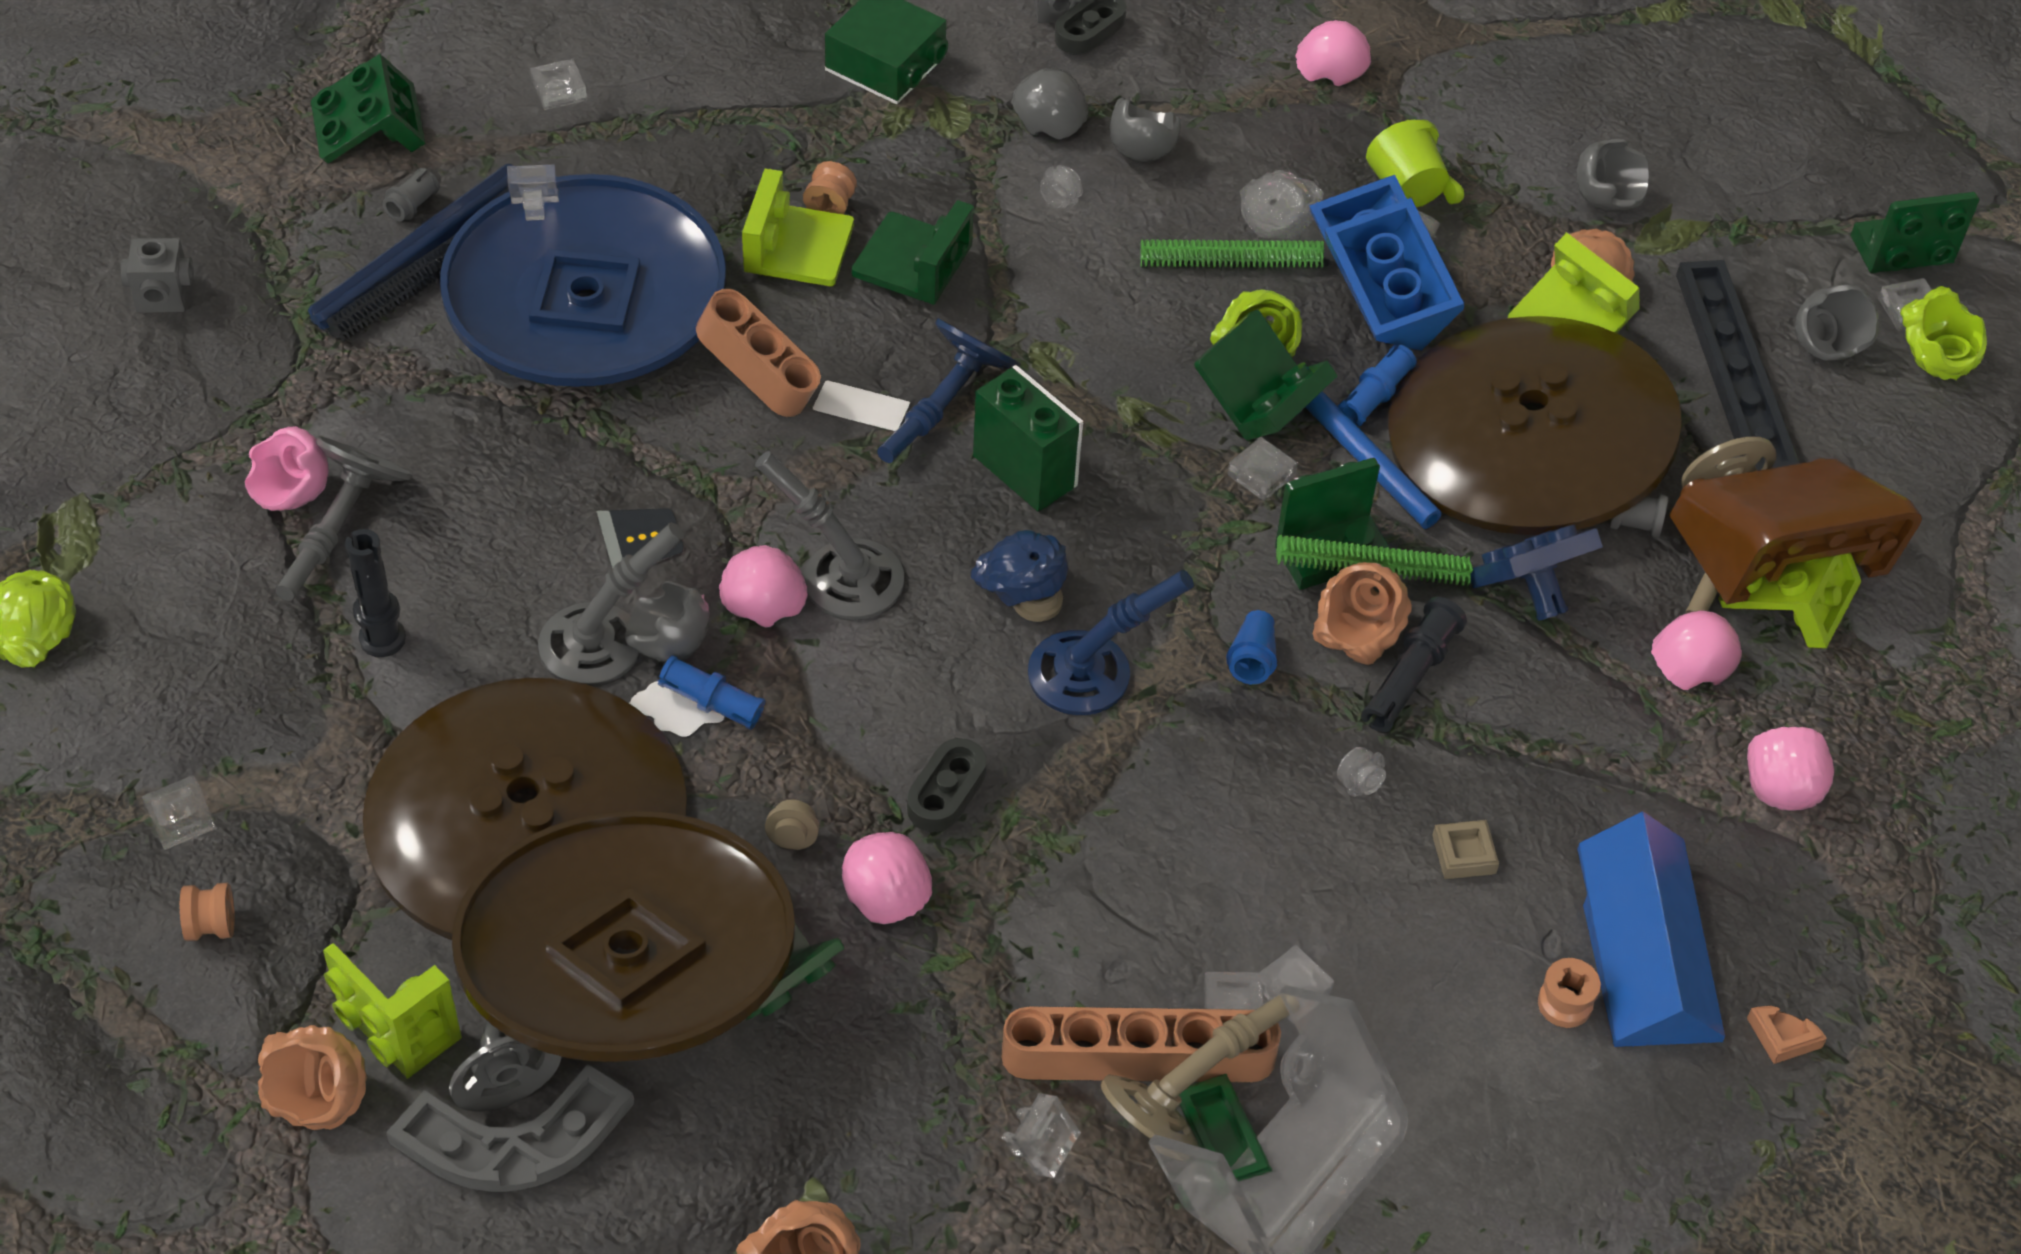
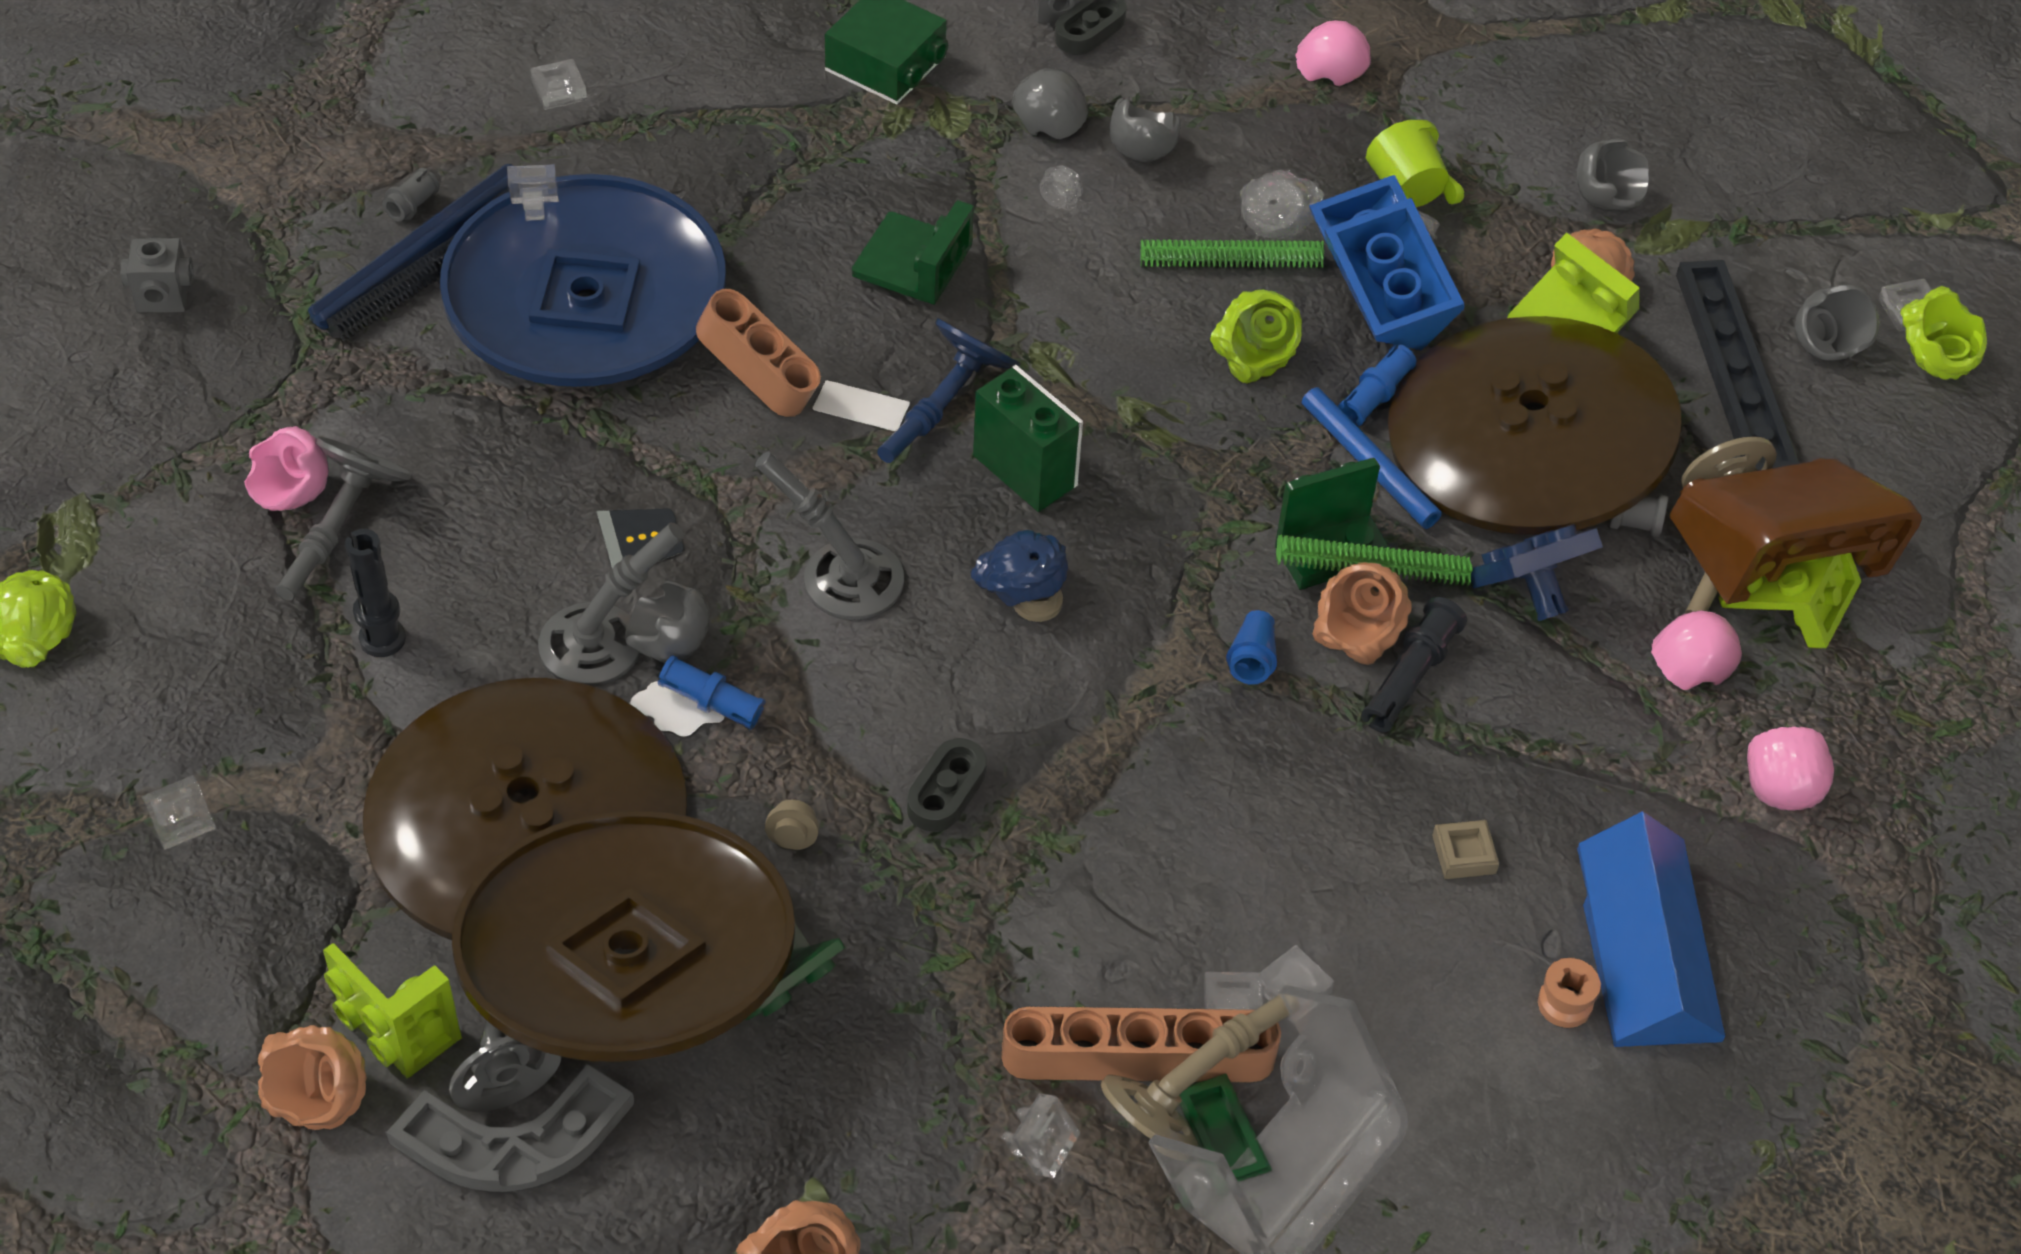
(207, 911): nougat wheel -> none
(363, 103): dark green bracket -> none
(763, 585): bright pink hair -> none
(792, 239): lime bracket -> none
(830, 188): nougat wheel -> none
(886, 877): bright pink hair -> none
(1081, 663): dark blue dish -> none
(1259, 378): dark green bracket -> none
(1262, 468): clear plate -> none
(1362, 771): clear plate -> none
(1784, 1034): nougat tile -> none
(1916, 232): dark green bracket -> none

